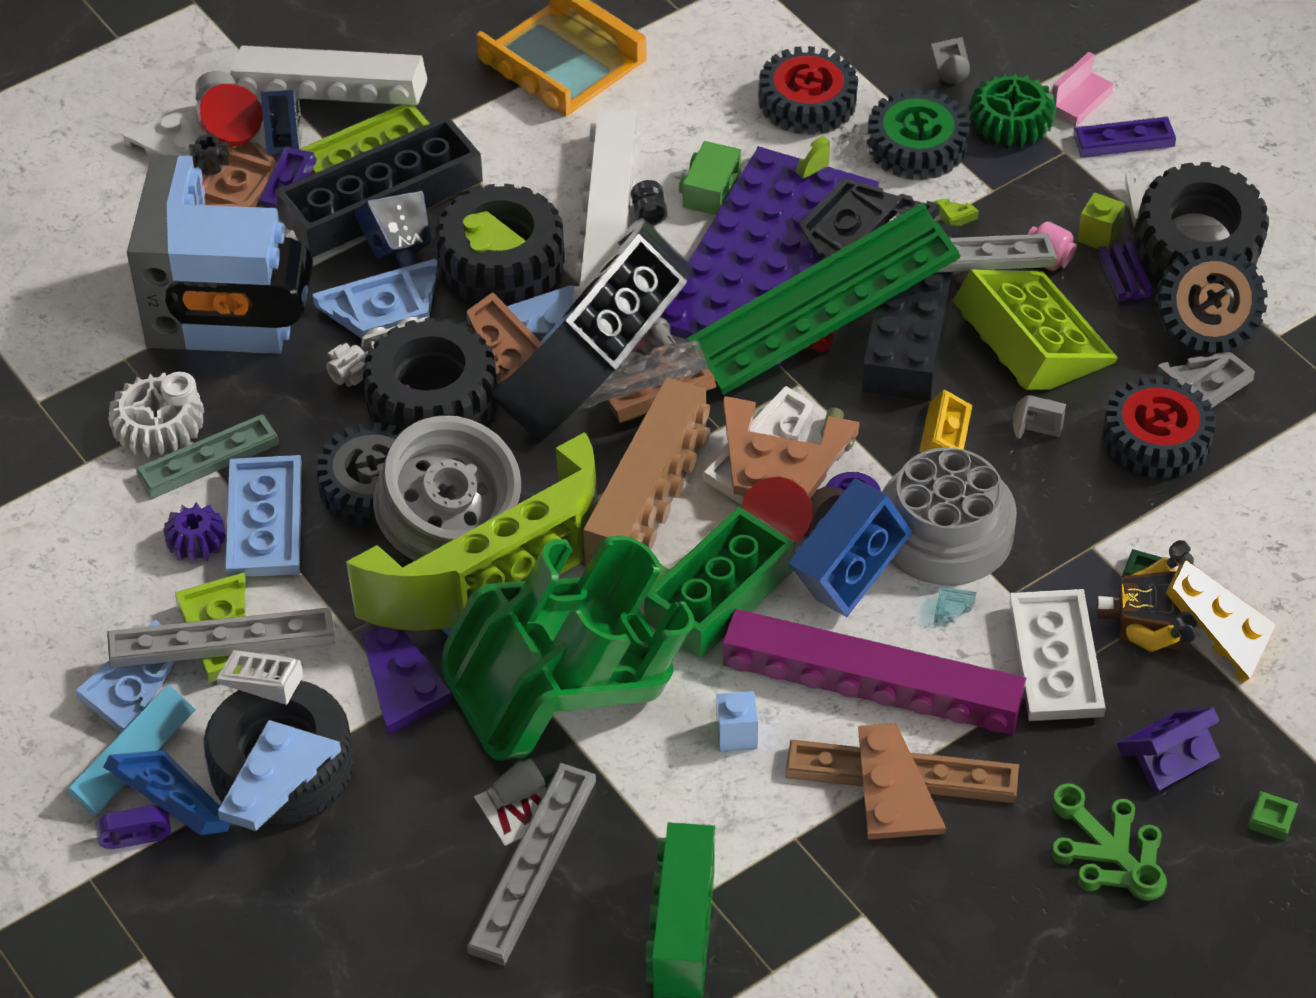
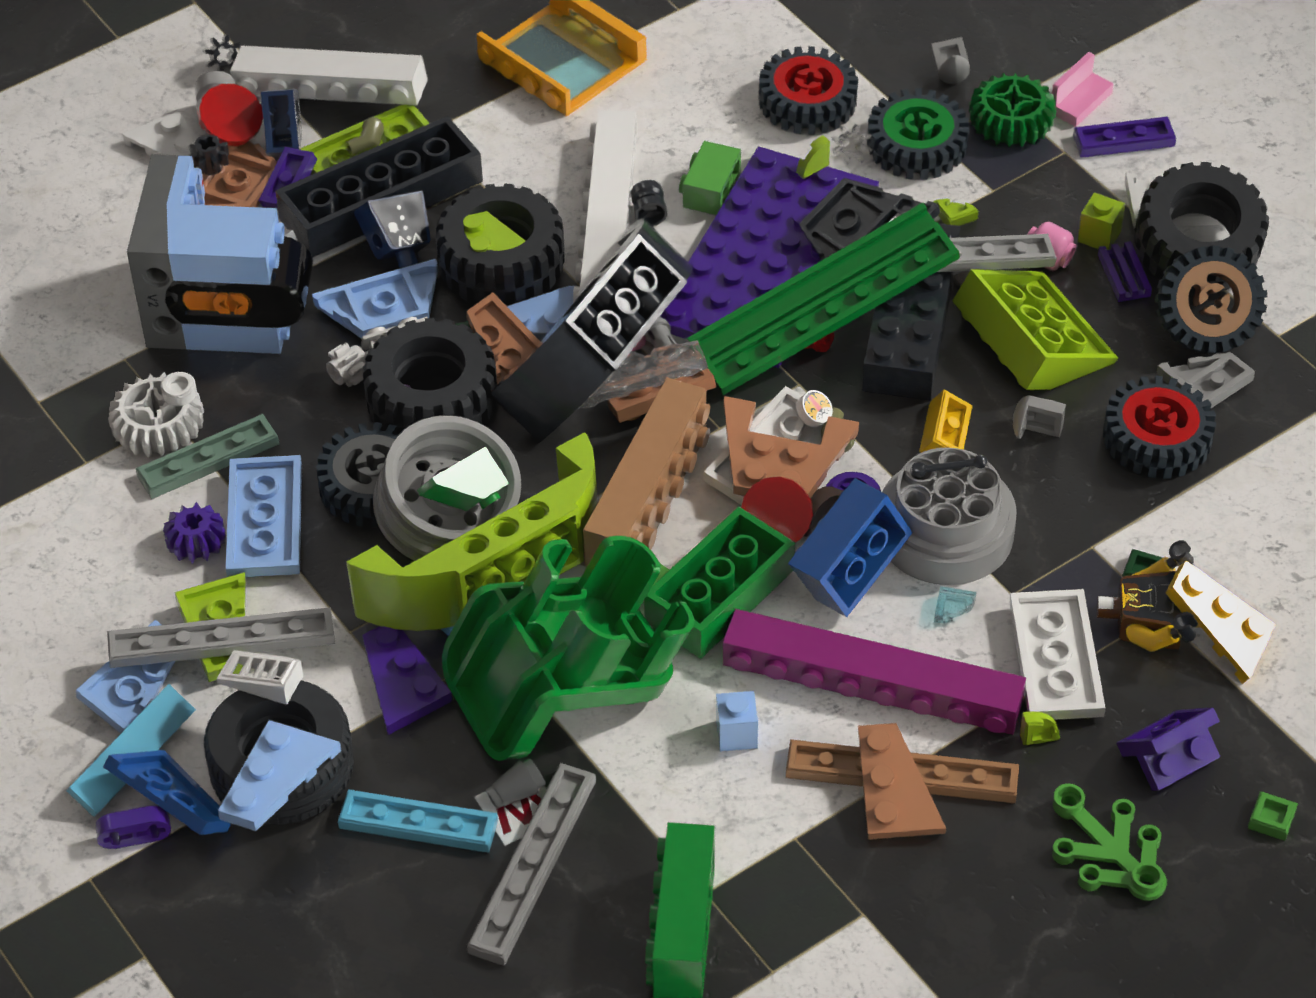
(214, 53): none -> black gear
(369, 138): none -> olive arm
(418, 820): none -> medium azure tile
(467, 483): none -> slope
(814, 408): none -> tile
(919, 469): none -> black hinge
(1038, 728): none -> lime tile

